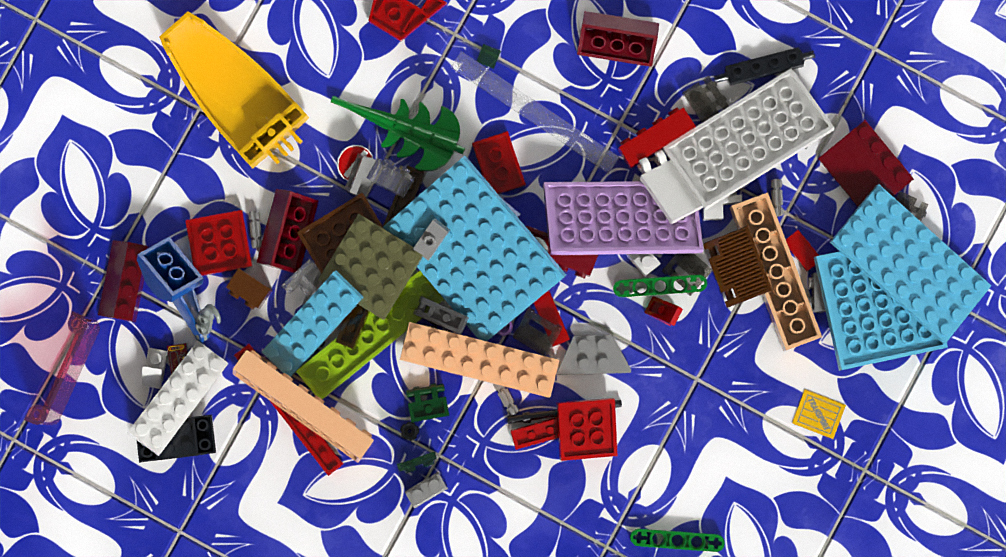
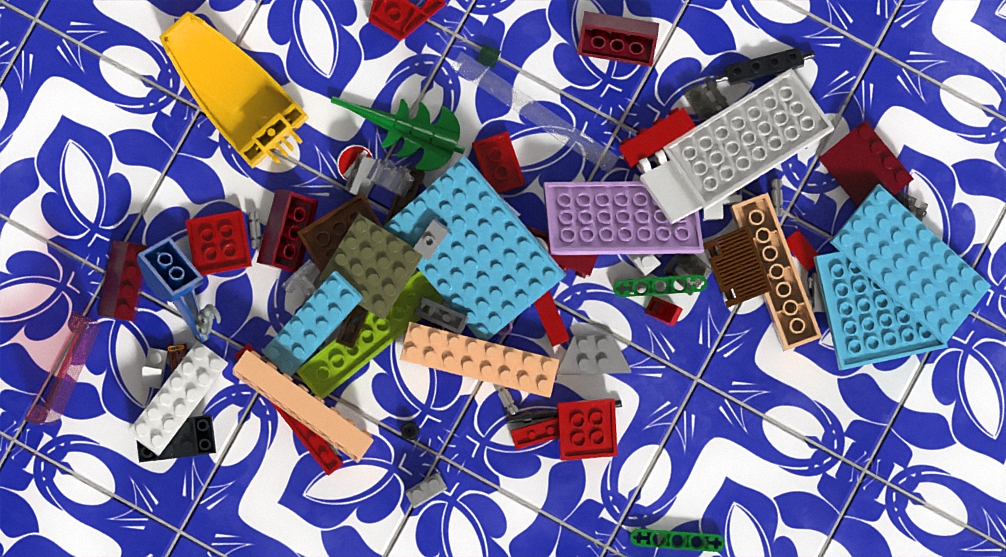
(249, 289): reddish brown brick -> none
(409, 466): clear green wing -> none
(430, 408): dark green plate -> none
(535, 338): clear smoke plate -> none
(818, 414): yellow sticker -> none

